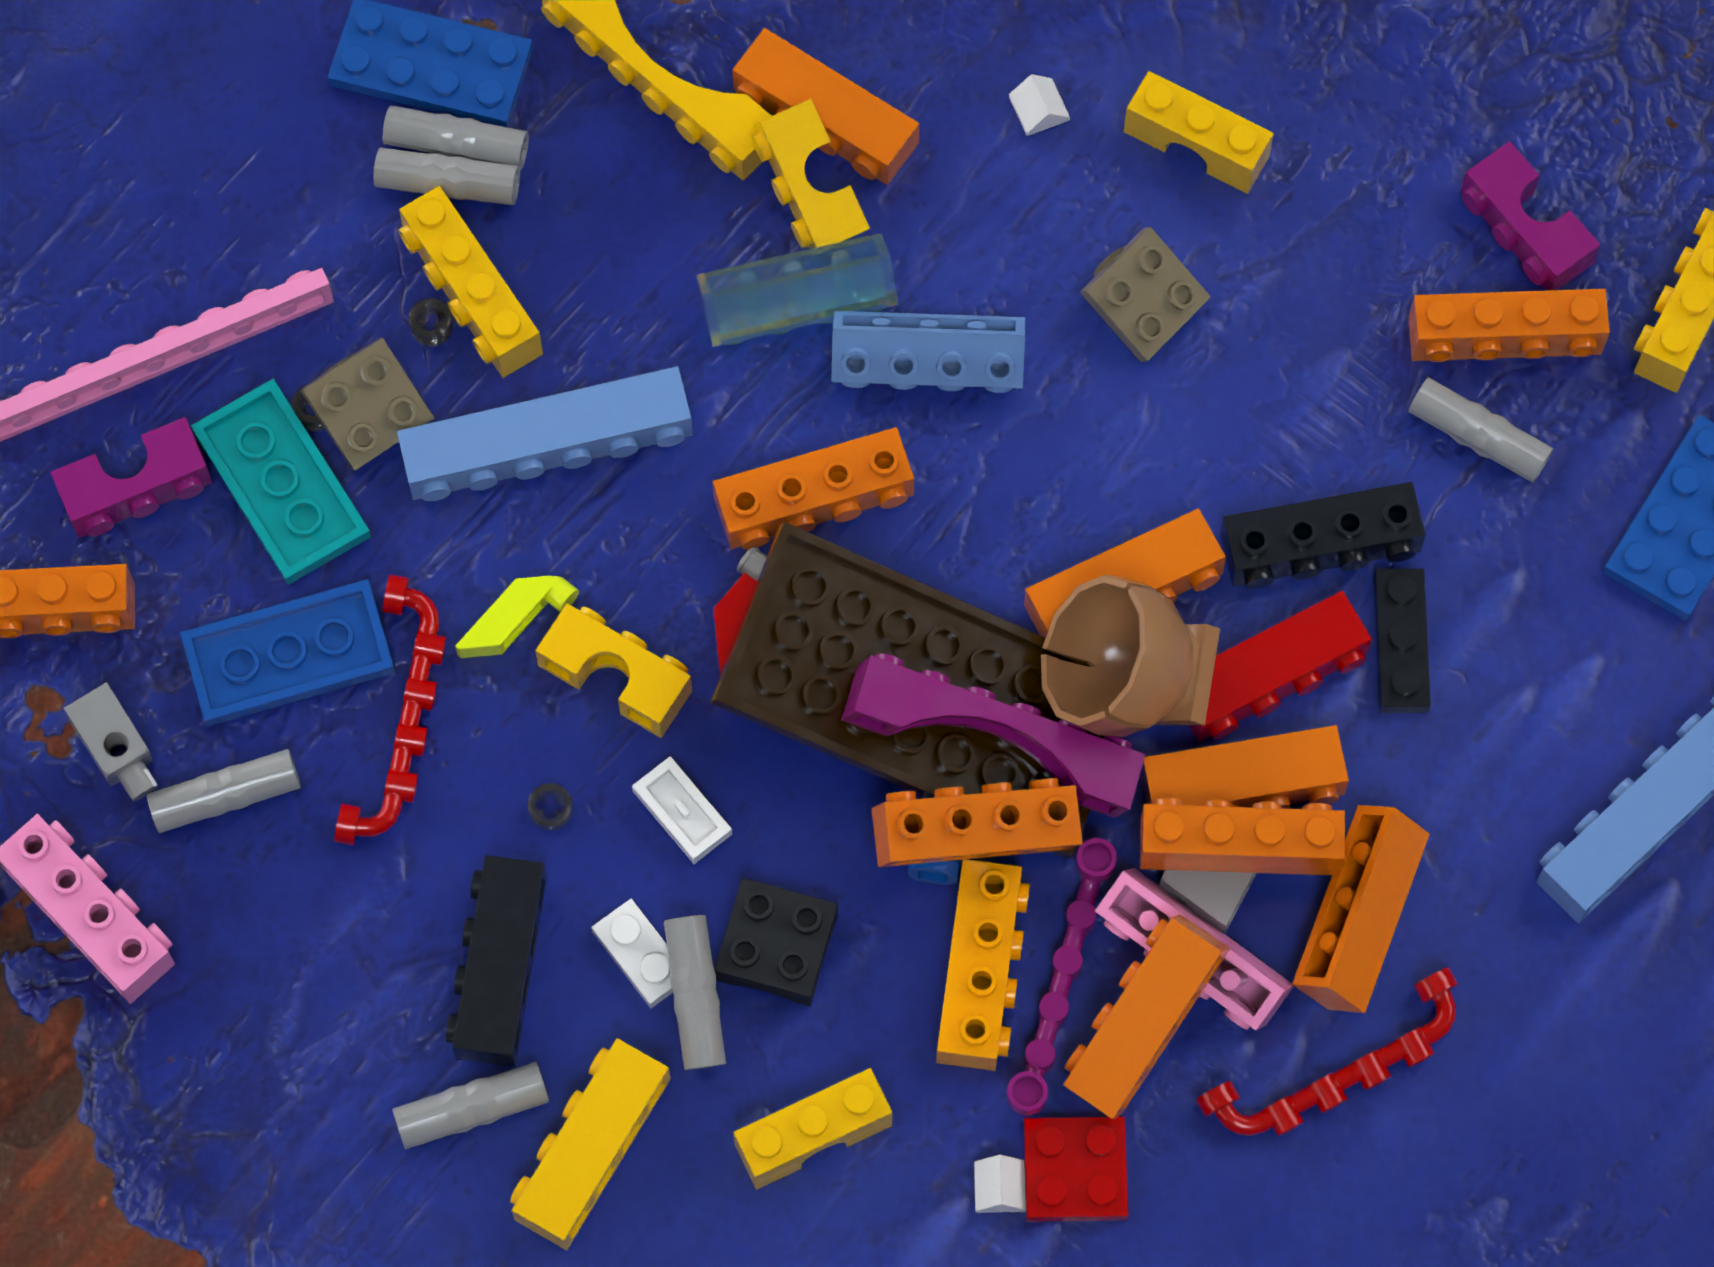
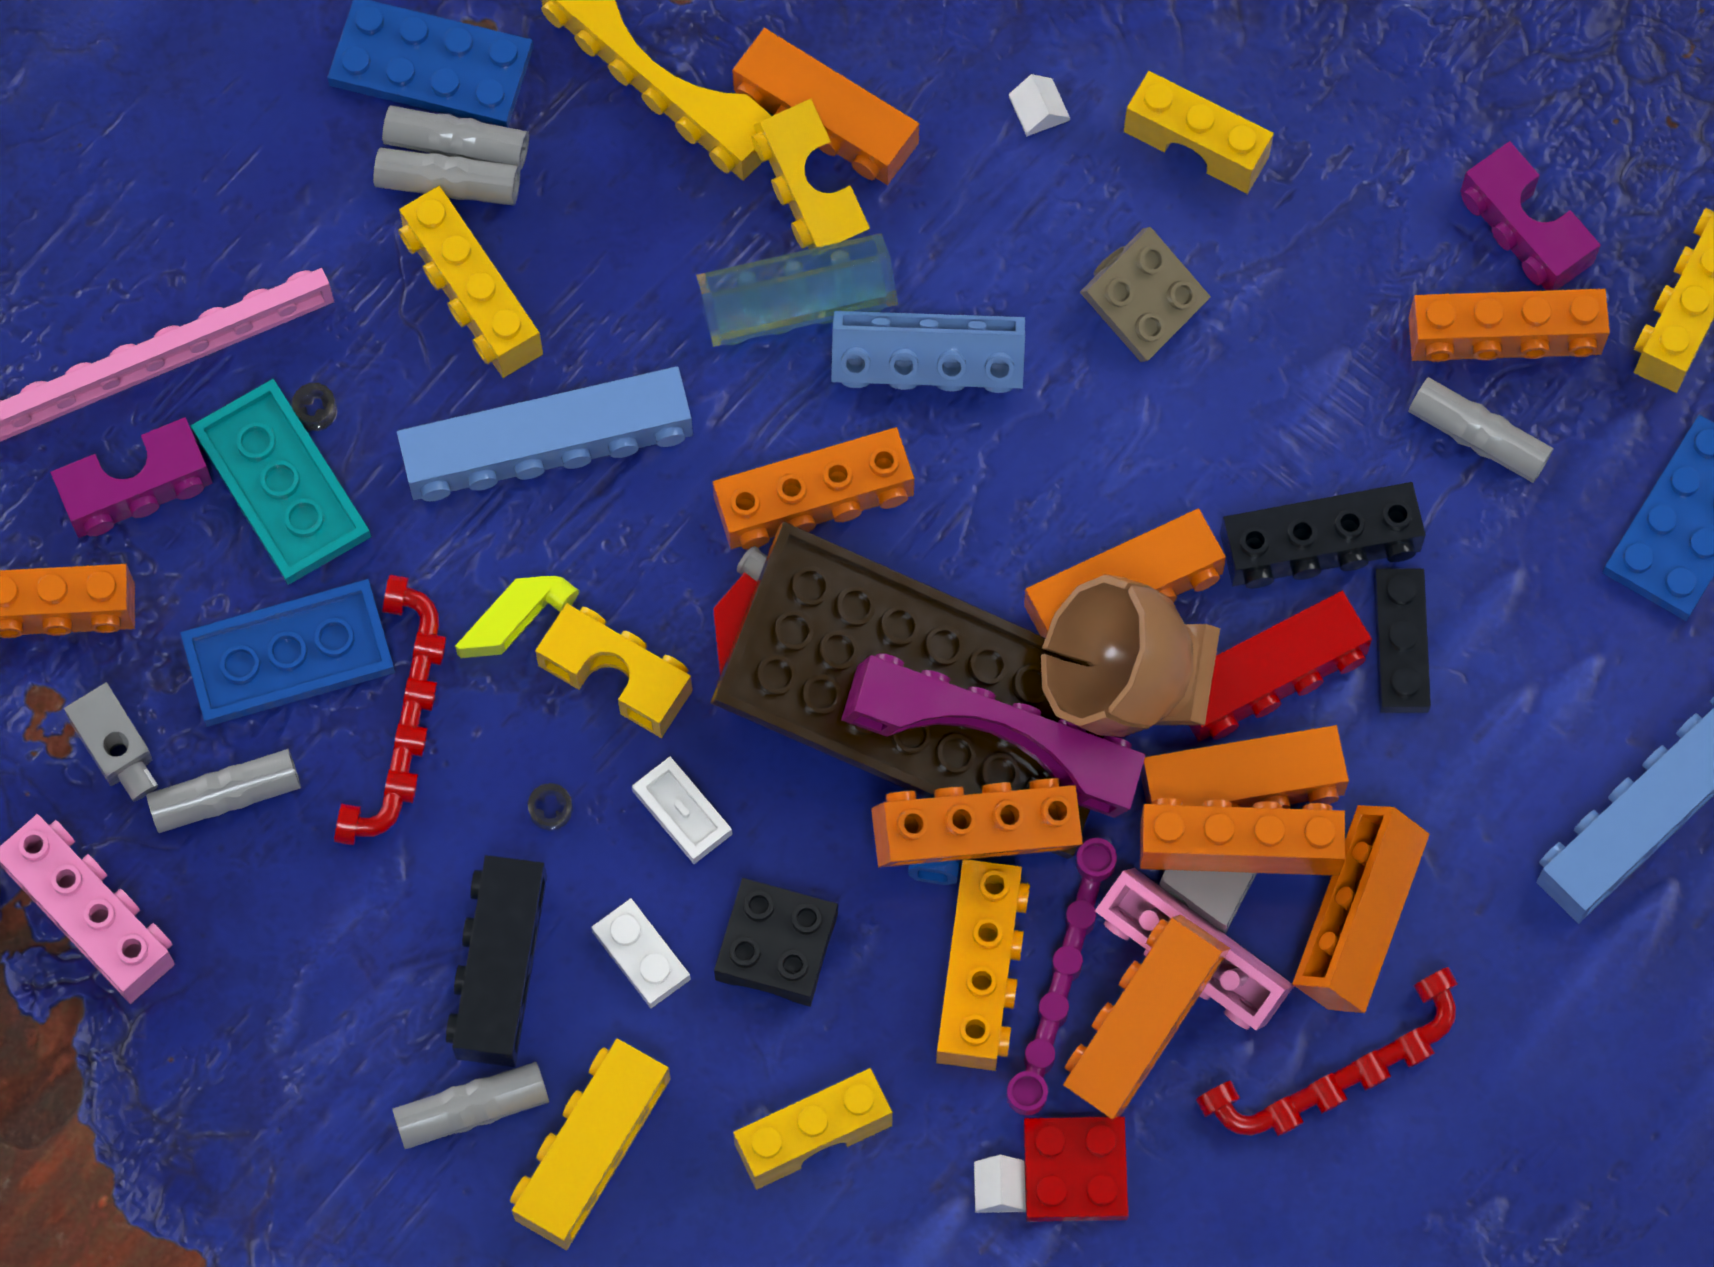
(366, 403): dark tan plate -> none
(419, 314): clear smoke bush -> none
(695, 992): light grey axle -> none

